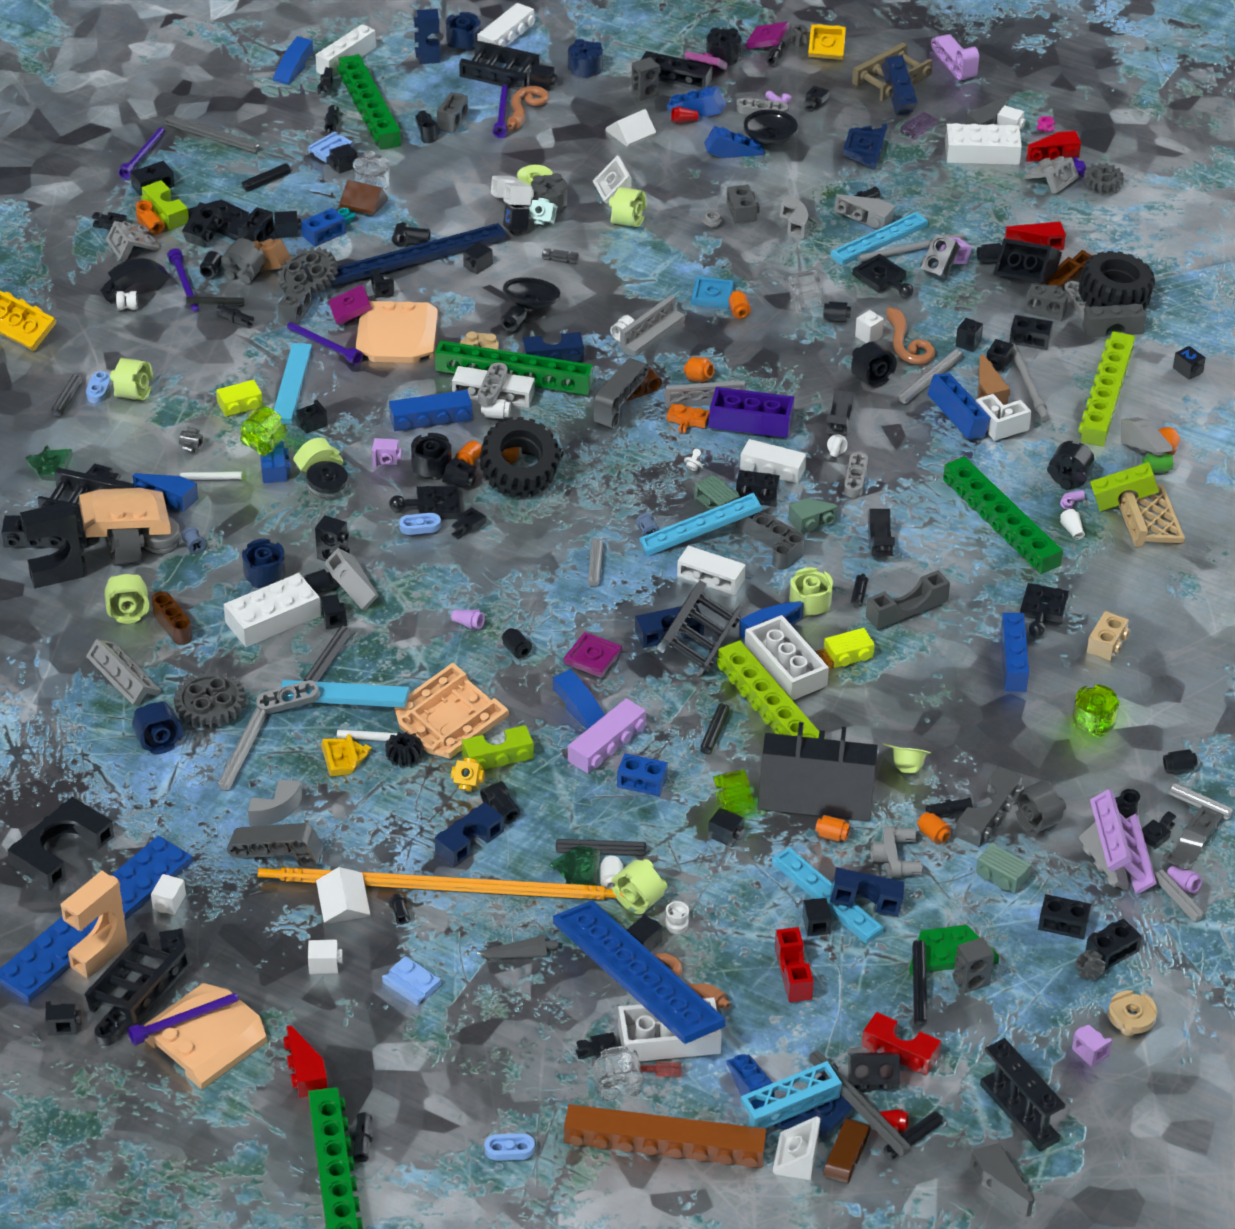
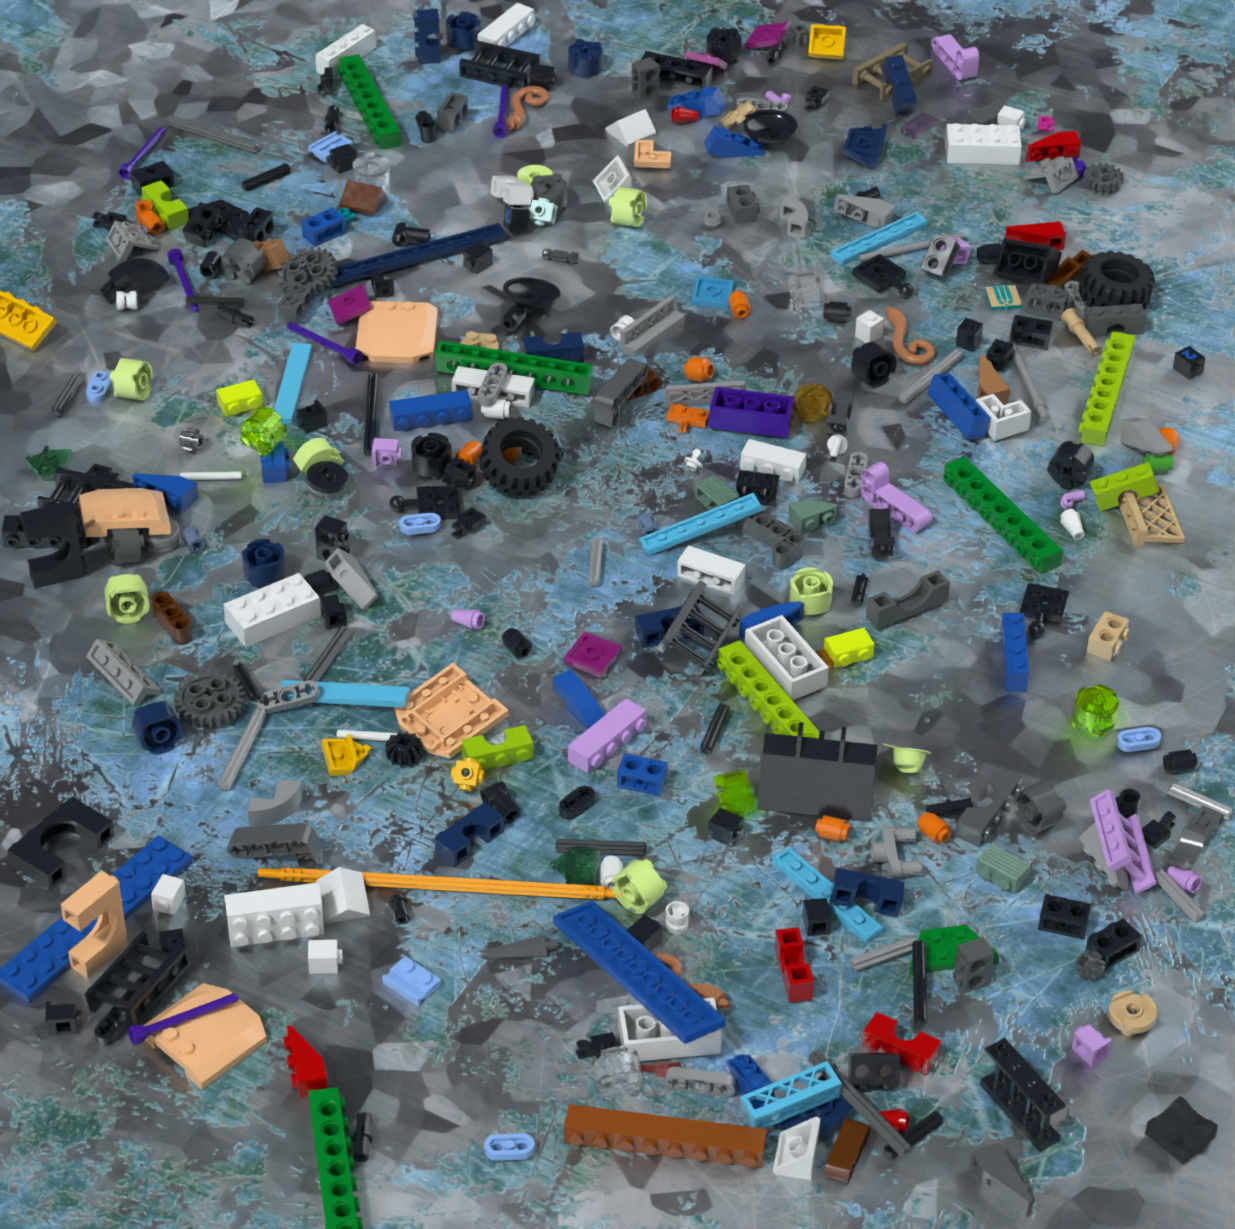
(246, 680): none -> black axle
(274, 914): none -> white brick
(287, 224): black brick -> none
(293, 60): blue slope -> none
(371, 413): none -> black axle
(575, 801): none -> black beam
(646, 157): none -> light nougat plate
(685, 1080): none -> light grey beam
(738, 115): none -> tan plate
(812, 402): none -> clear yellow cylinder
(882, 954): none -> light grey axle
(883, 495): none -> lavender beam
(1003, 297): none -> piece
(1077, 327): none -> tan pin
(1138, 739): none -> light blue plate
(1181, 1130): none -> black brick

